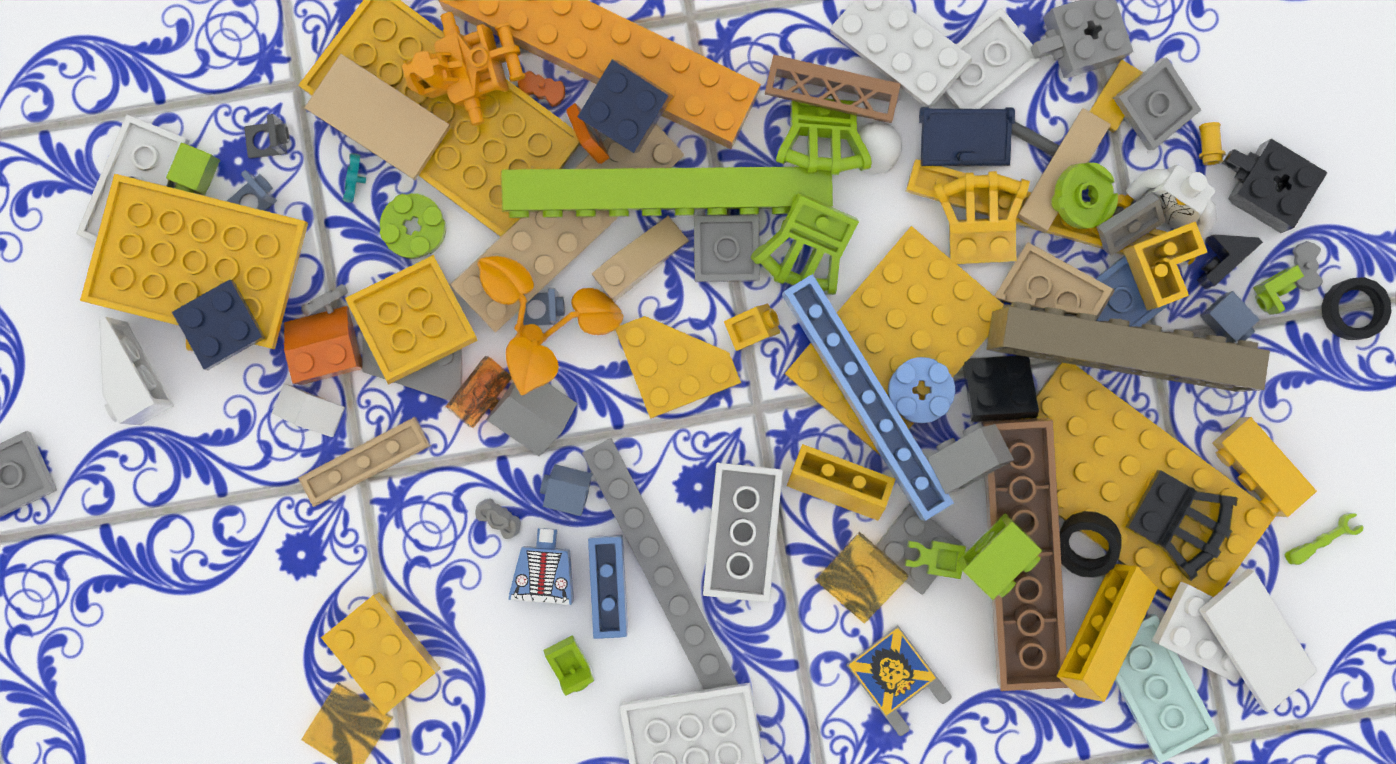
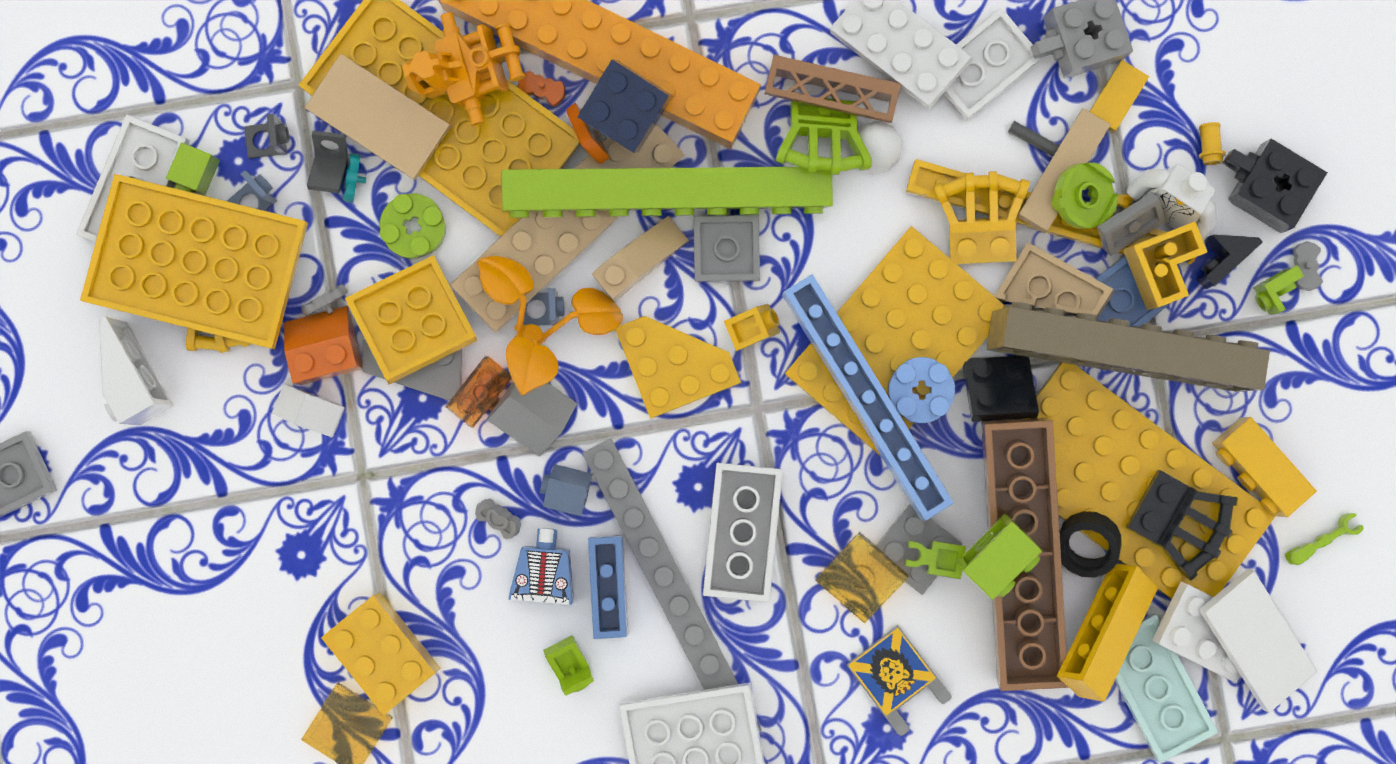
(218, 325): dark blue plate -> none
(329, 164): none -> dark grey bracket
(364, 461): tan tile -> none
(816, 226): lime plate -> none
(841, 482): yellow brick -> none
(969, 458): light grey brick -> none
(977, 134): dark blue door -> none
(1157, 103): light grey plate -> none
(1230, 318): sand blue brick -> none
(1381, 308): black tyre -> none

